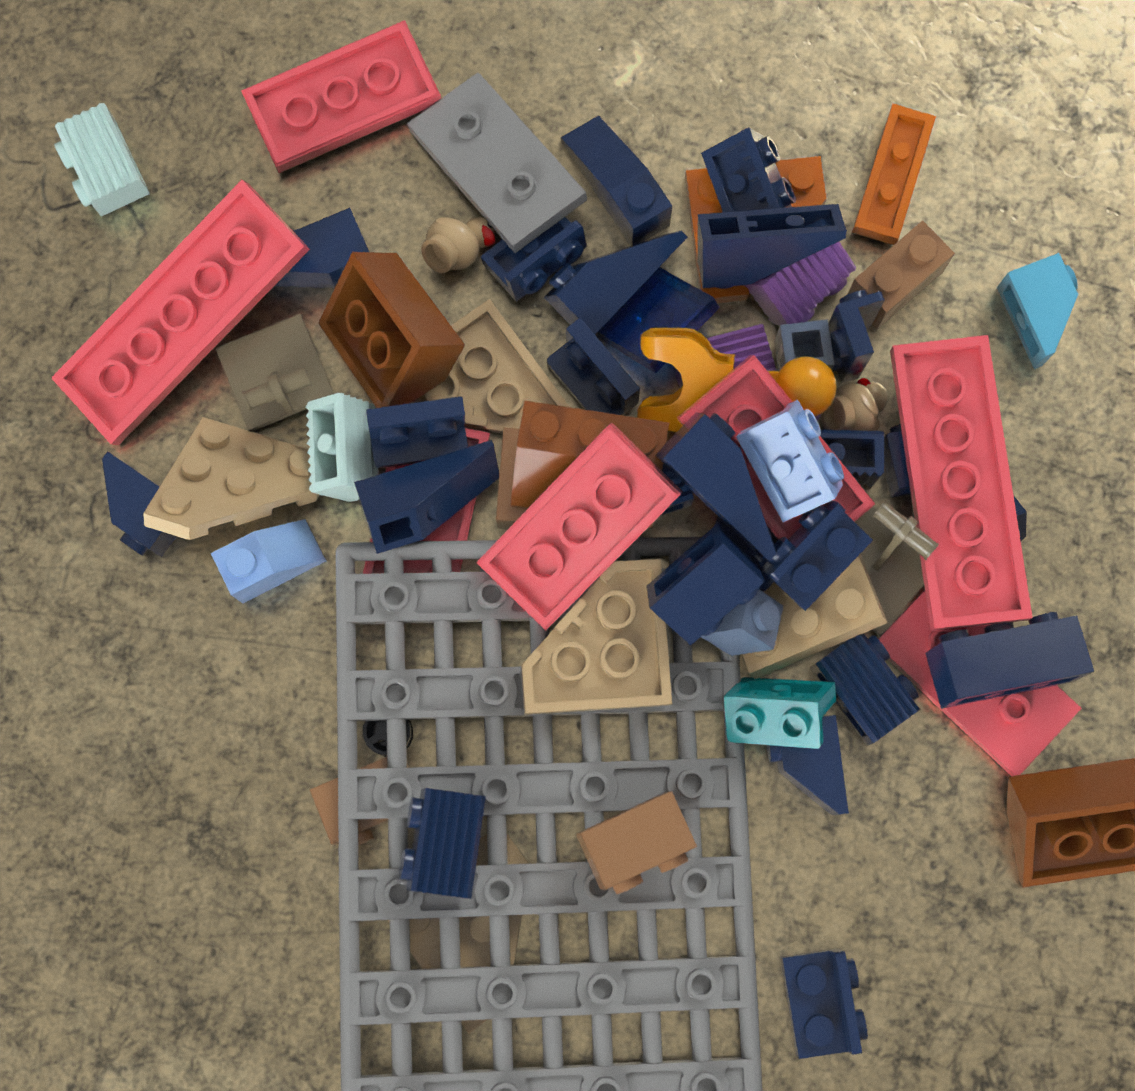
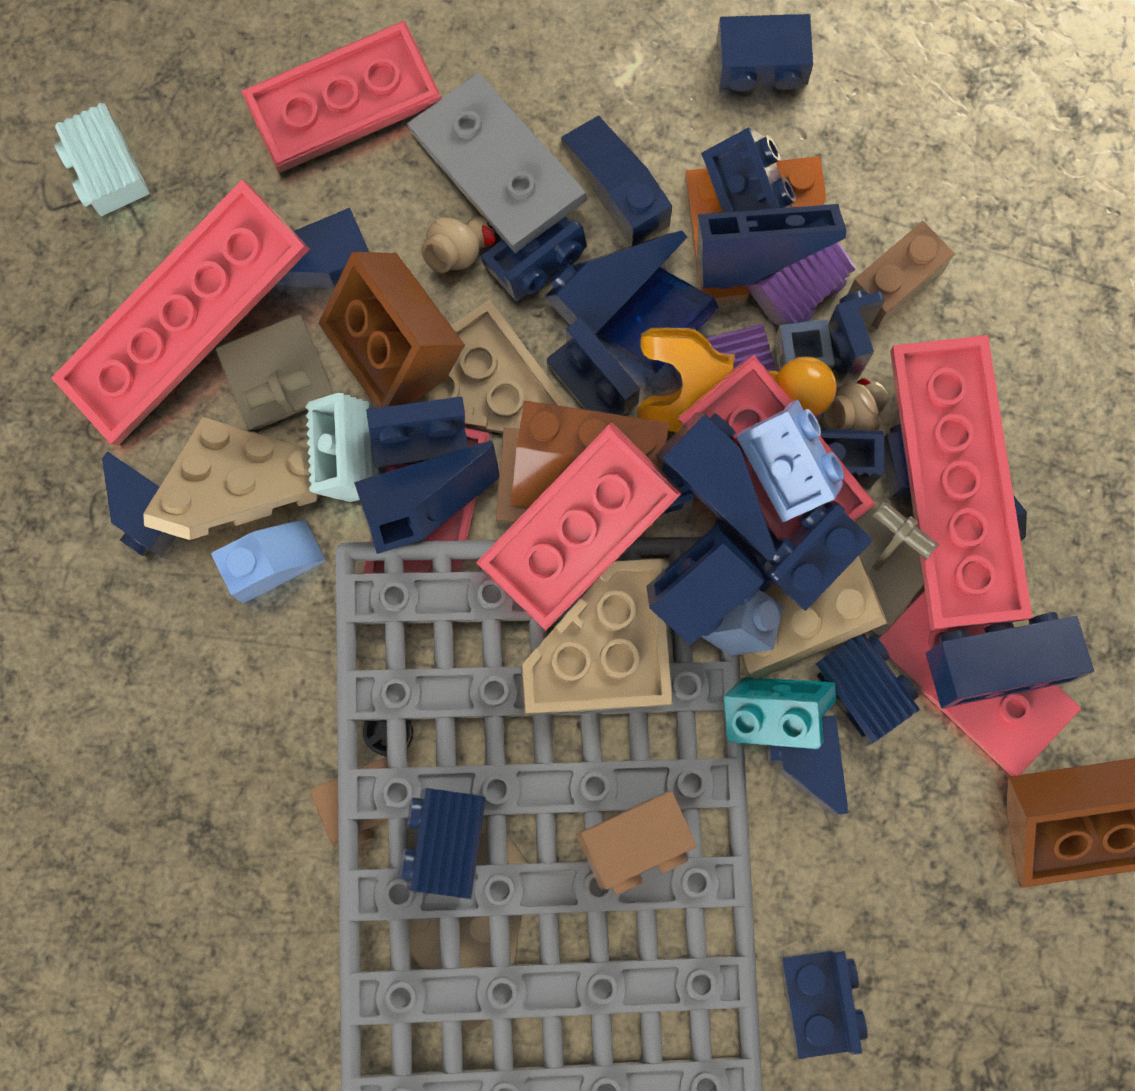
(764, 51): none -> dark blue brick
(894, 174): orange plate -> none
(1040, 304): medium azure slope -> none

